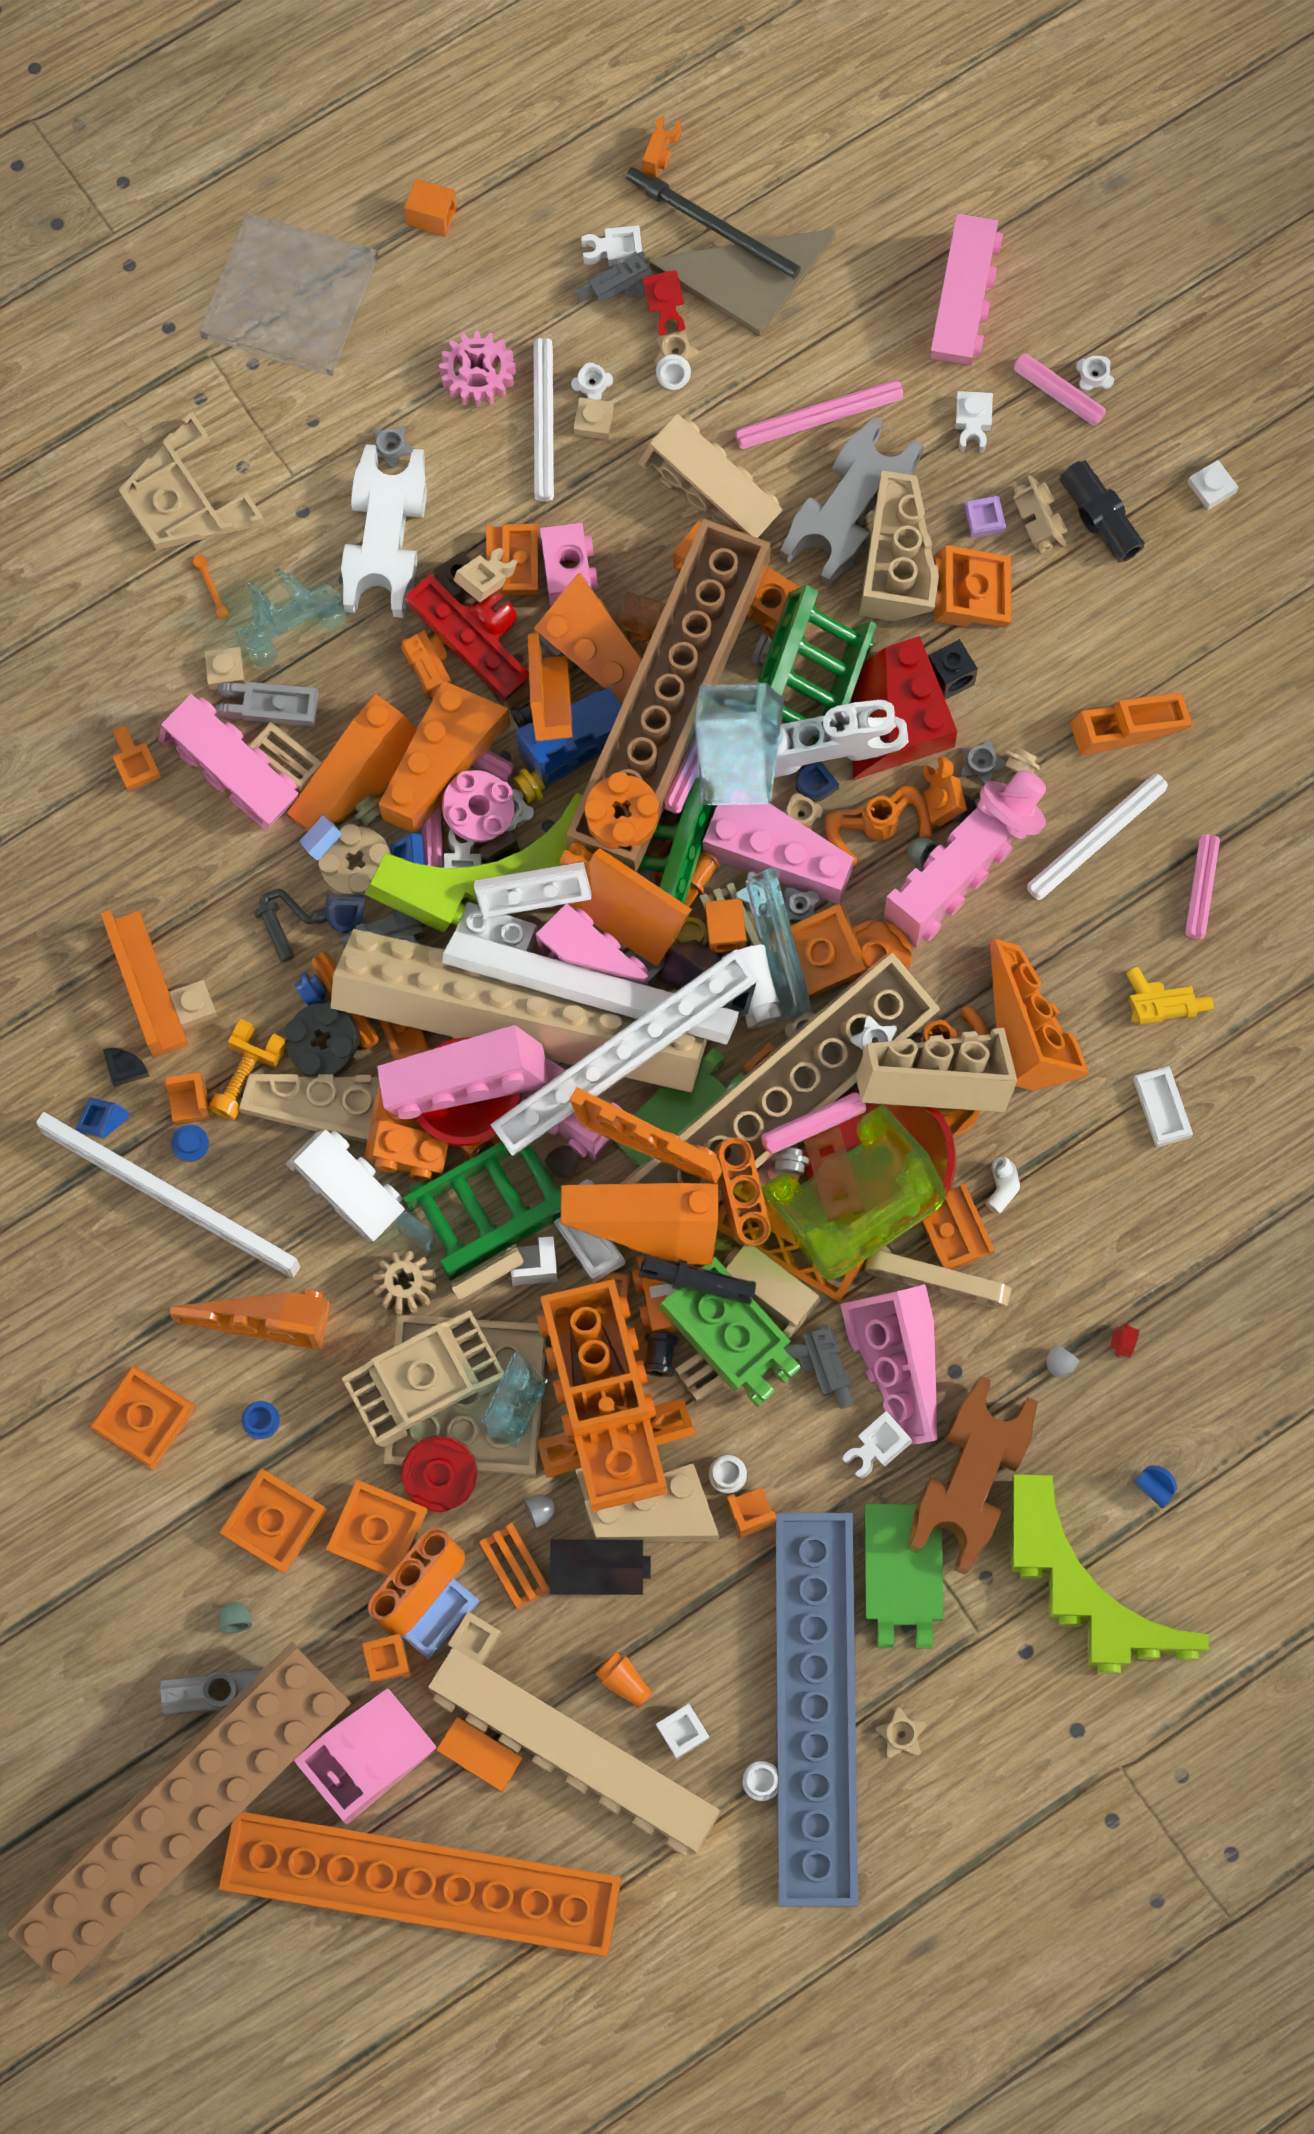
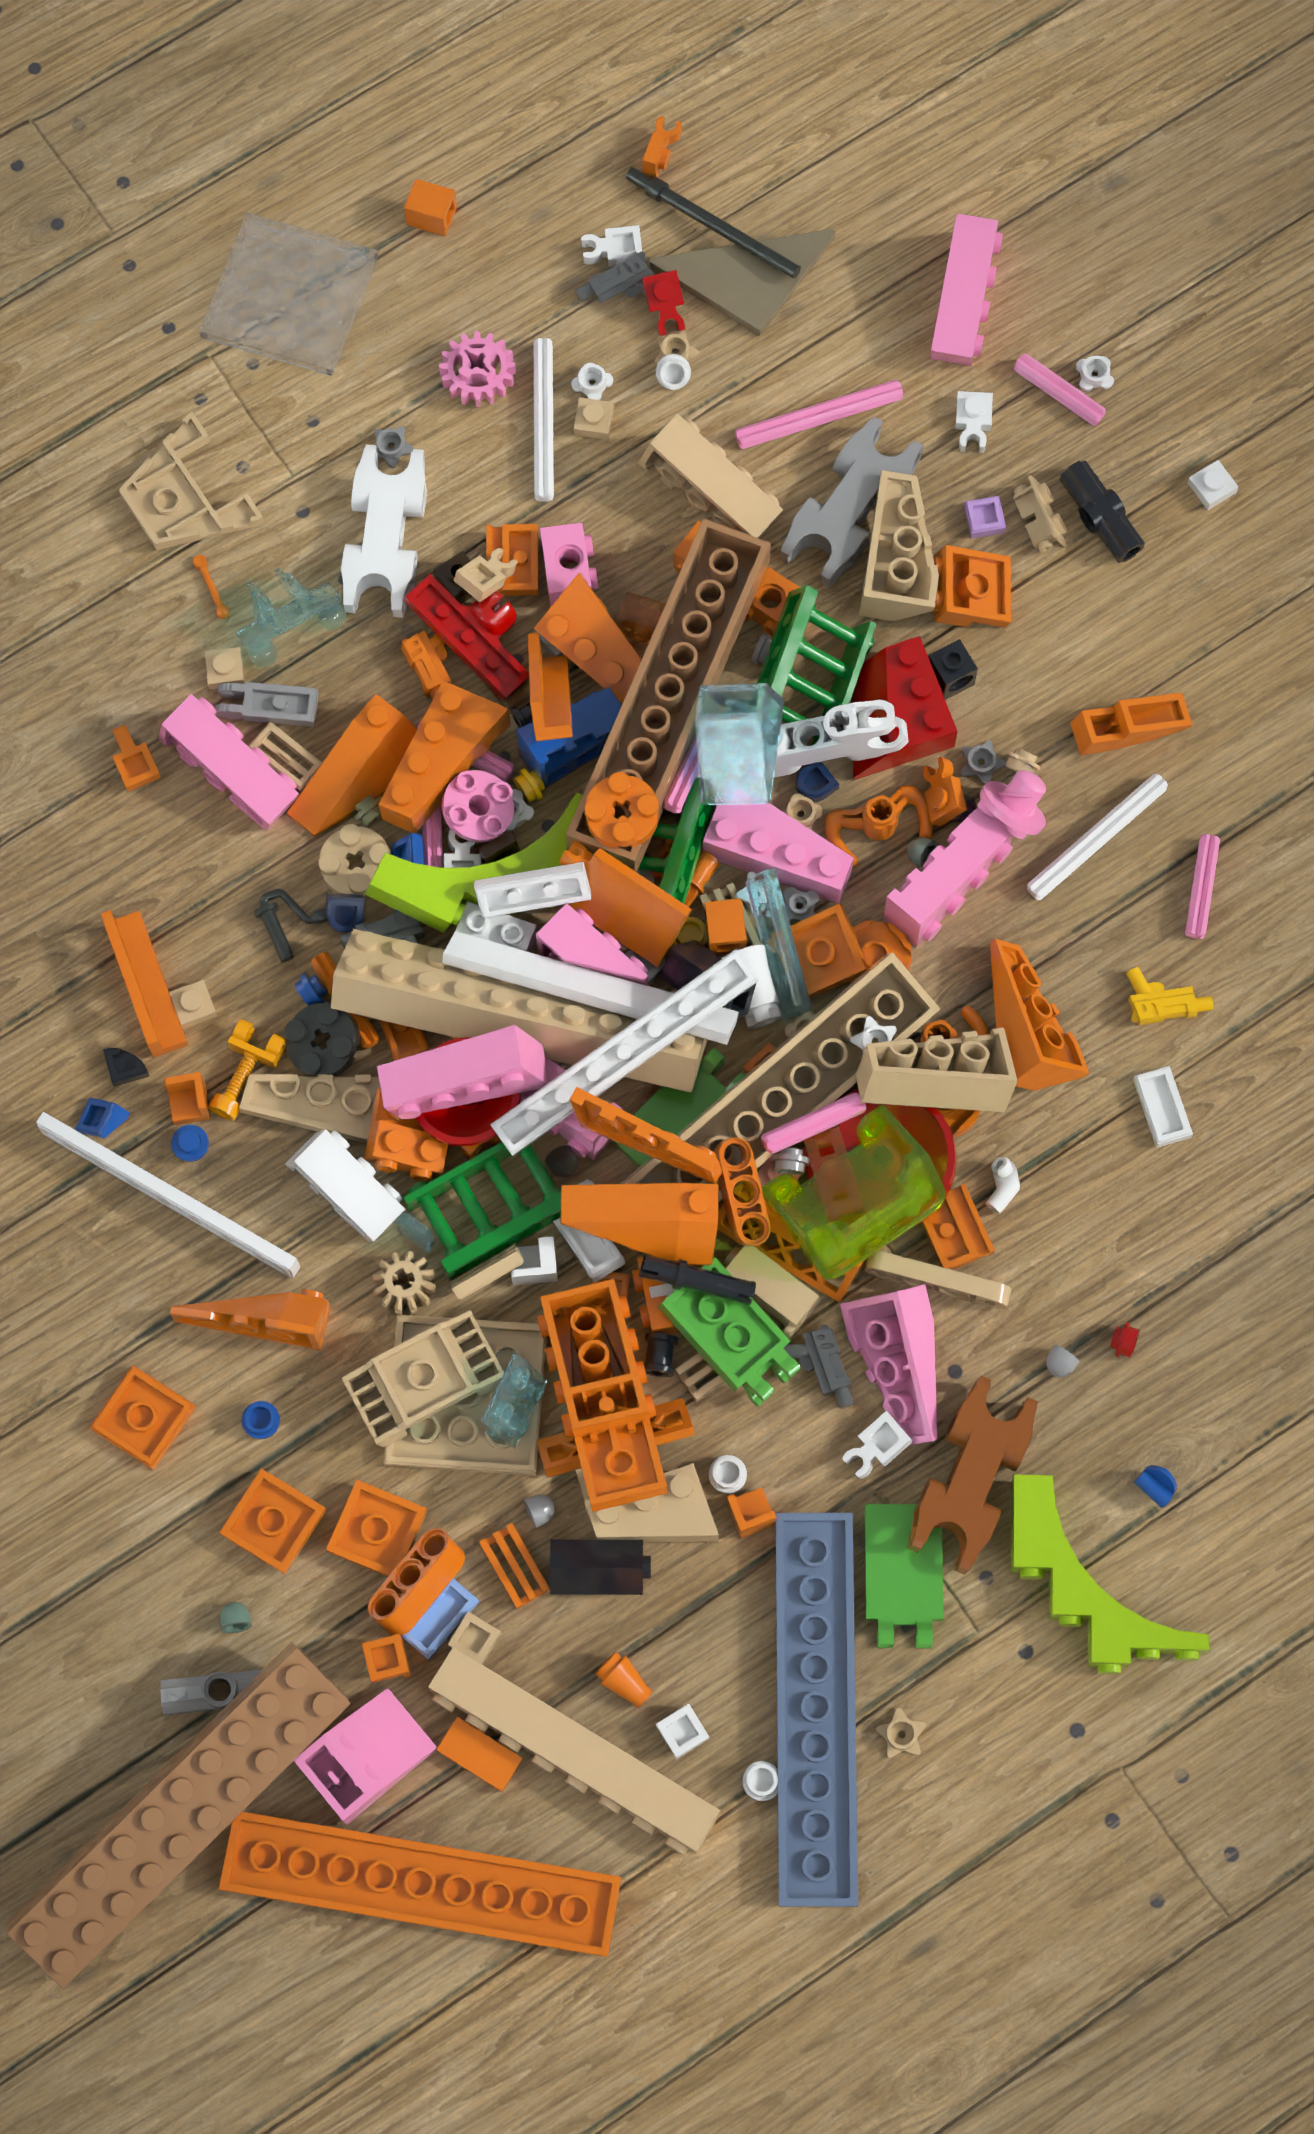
(320, 837): light blue tile -> none
(439, 1473): red tile -> none

